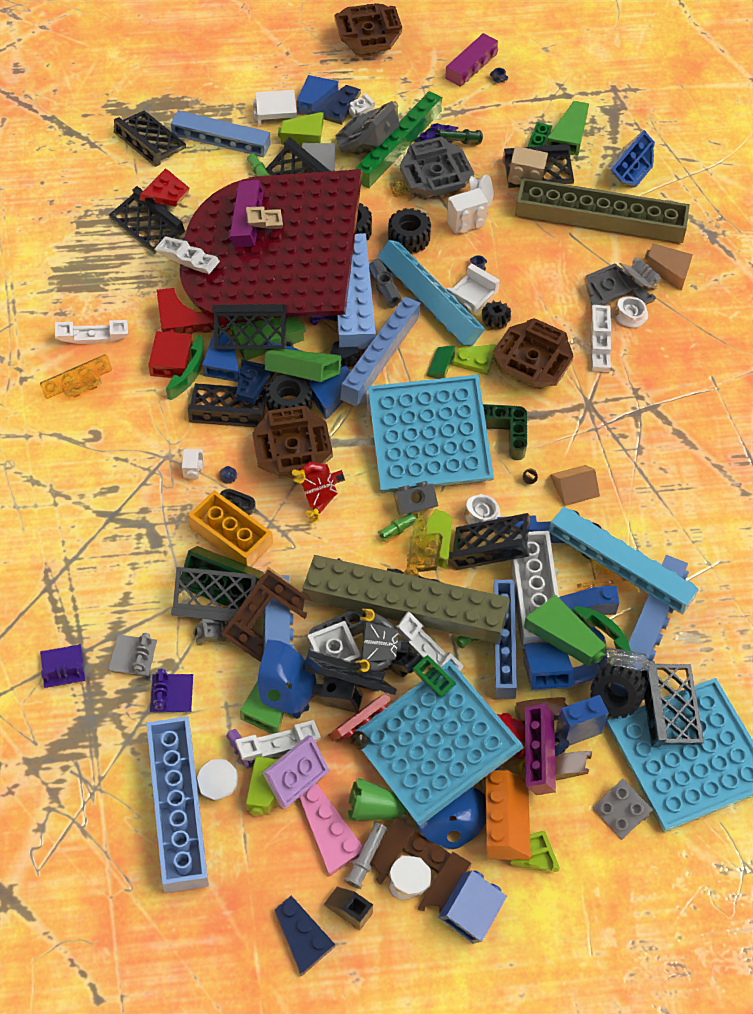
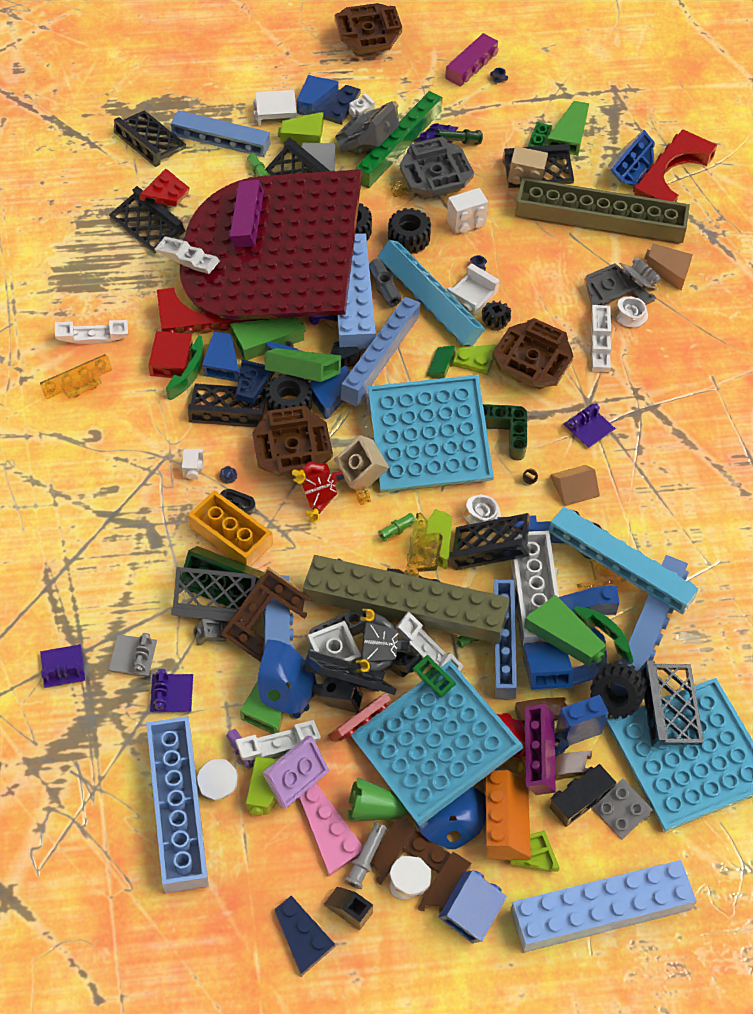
(250, 310): black fence -> none
(264, 218): tan slope -> none
(359, 740): dark brown hinge -> none
(361, 463): none -> tan brick
(363, 495): none -> clear yellow bush
(406, 505): dark grey brick -> none
(485, 185): white hat -> none
(581, 794): none -> black brick
(589, 425): none -> dark purple hinge
(602, 906): none -> light blue brick
(628, 659): clear tile -> none
(684, 149): none -> red arch

